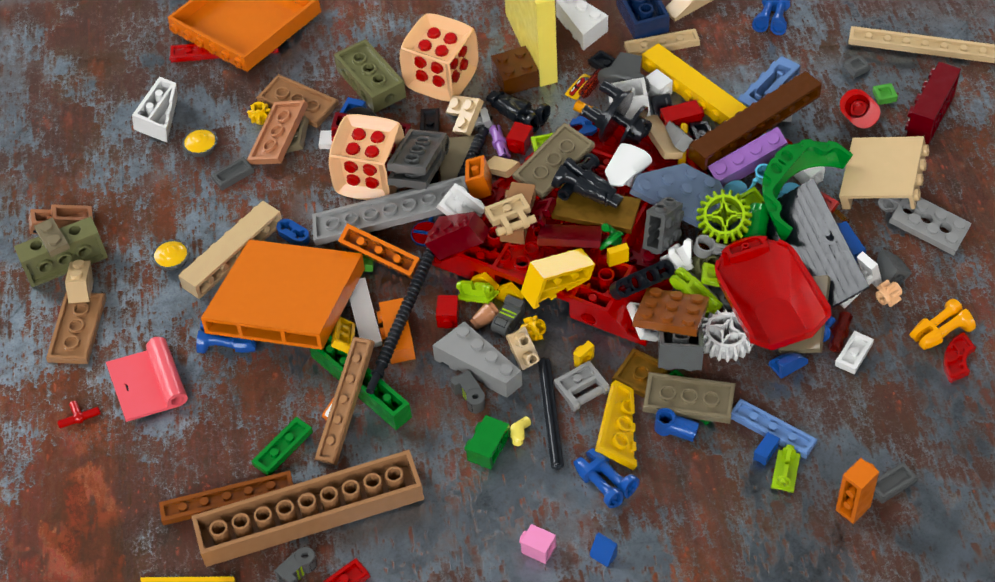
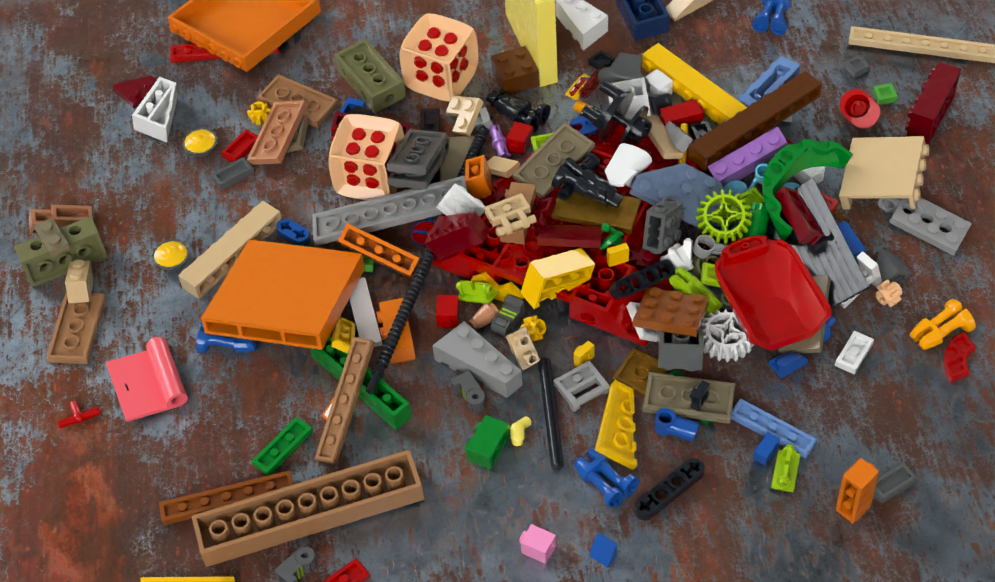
(134, 90): none -> dark red wing
(240, 146): none -> red tile
(325, 139): white tile -> none
(670, 41): tan tile -> none
(672, 491): none -> black beam
(699, 395): none -> black plate
(799, 216): none -> dark red container
(840, 331): clear red pin -> none

